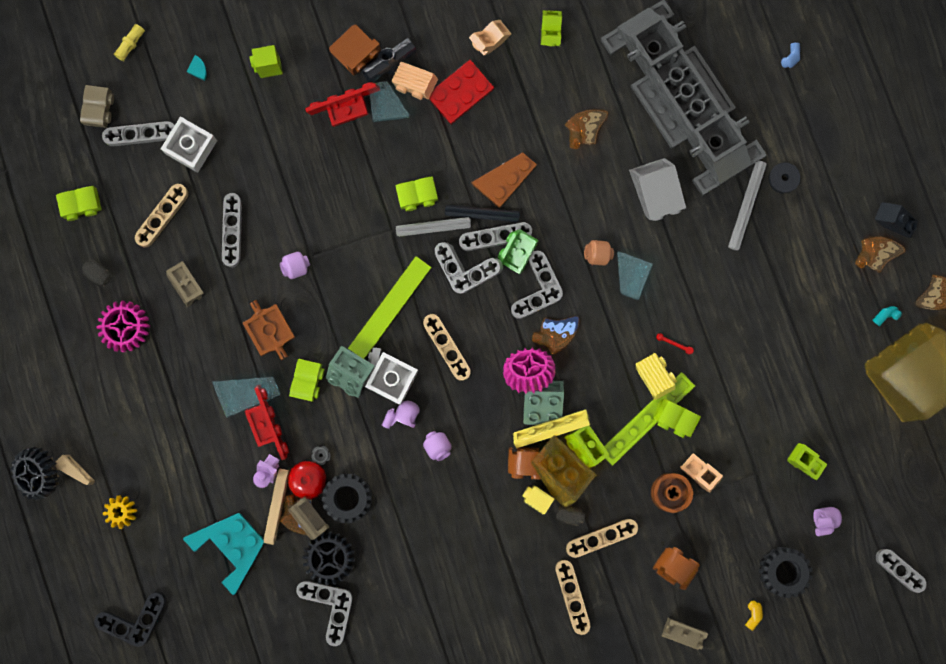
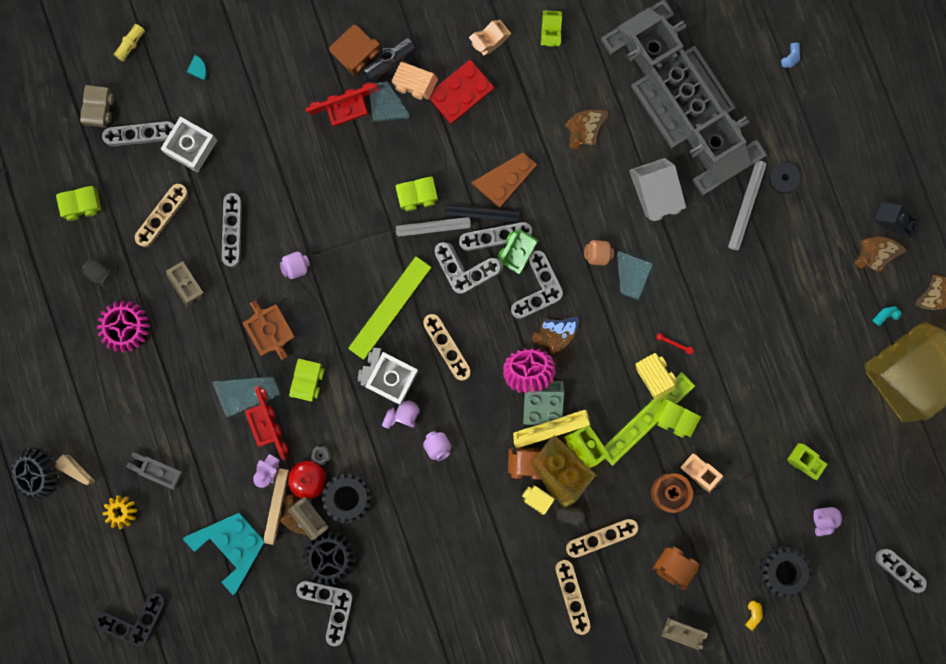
(156, 471): none -> dark grey hinge
(266, 61): lime brick -> none
(348, 371): sand green bracket -> none

